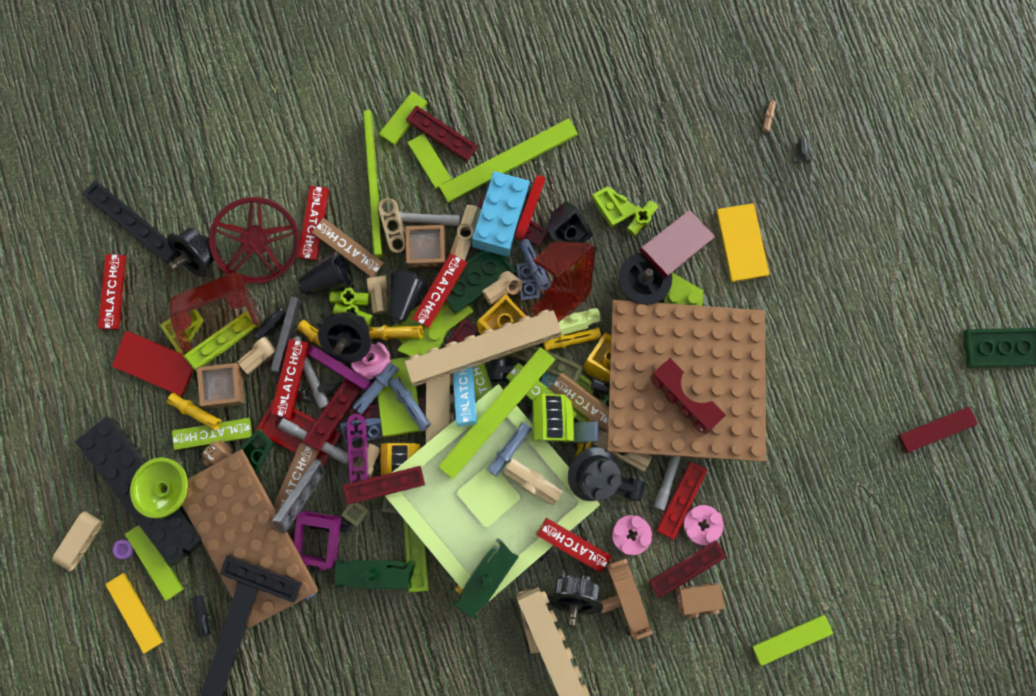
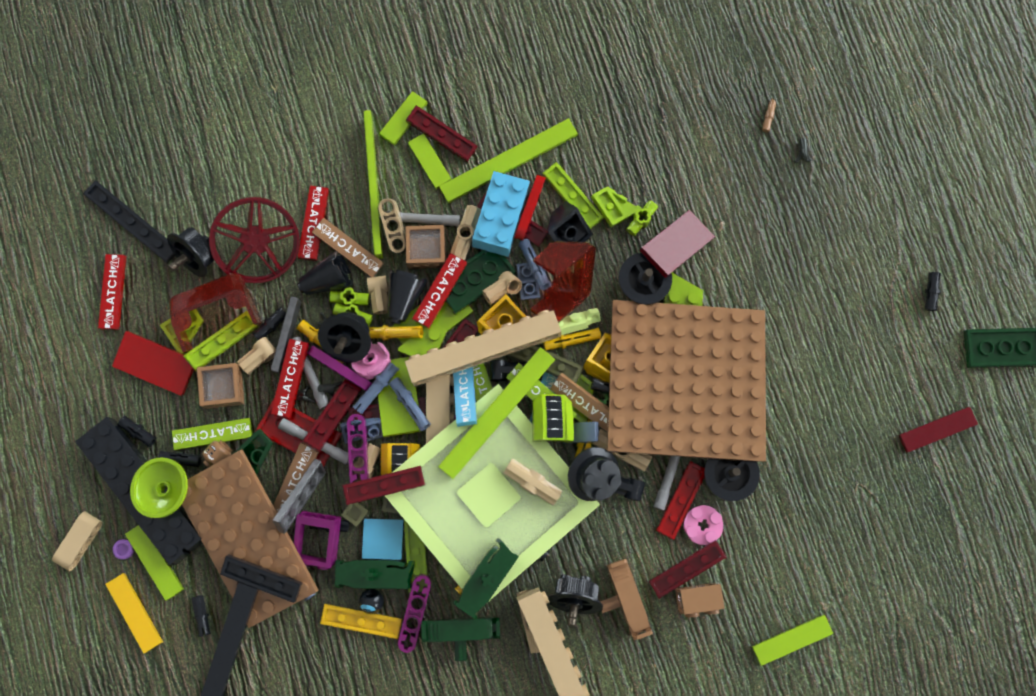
(137, 431): none -> black pin
(181, 458): none -> black pin
(187, 407): yellow pin -> none
(361, 621): none -> yellow tile
(371, 601): none -> black piece
(382, 539): none -> medium azure tile
(411, 612): none -> magenta beam
(460, 631): none -> dark green piece
(508, 450): sand blue pin -> none
(571, 193): none -> lime tile
(573, 545): red tile -> none
(642, 539): bright pink plate -> none
(703, 415): dark red arch -> none
(731, 478): none -> black piece
(742, 242): yellow tile -> none
(932, 291): none -> black pin

